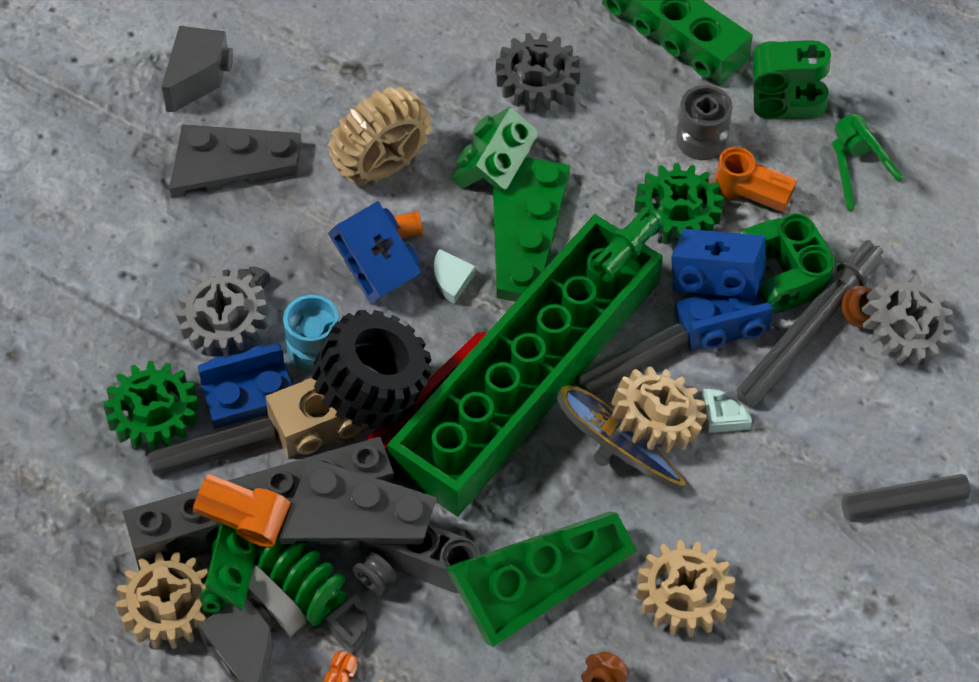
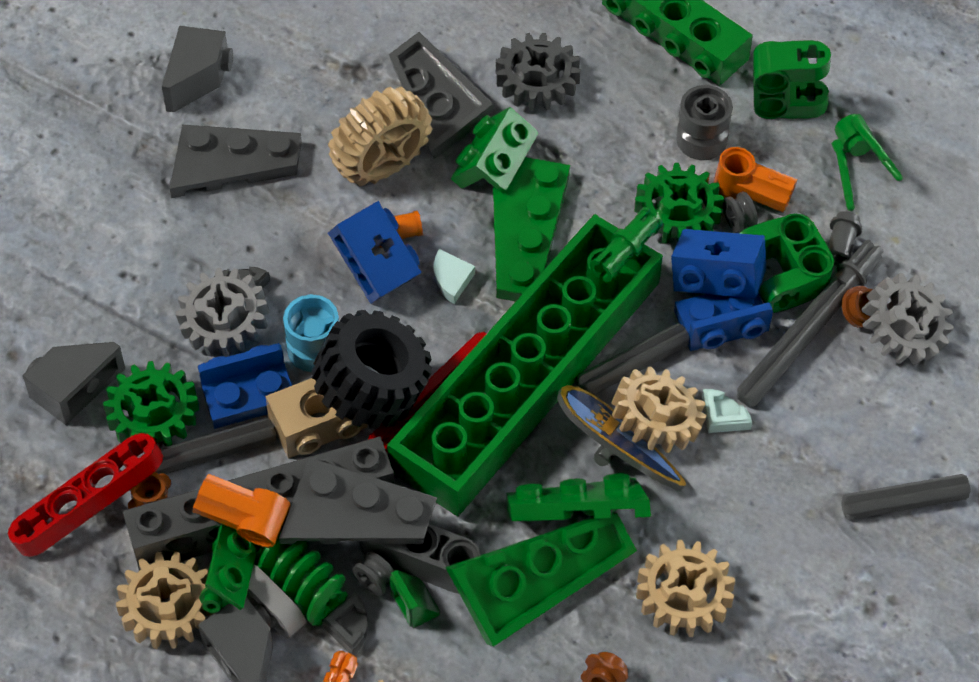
(72, 377): none -> dark grey slope
(88, 498): none -> red beam
(154, 483): none -> dark orange plate
(413, 598): none -> green slope
(447, 94): none -> dark grey wing
(593, 499): none -> green wing
(740, 211): none -> dark grey bush
(845, 229): none -> dark grey pin

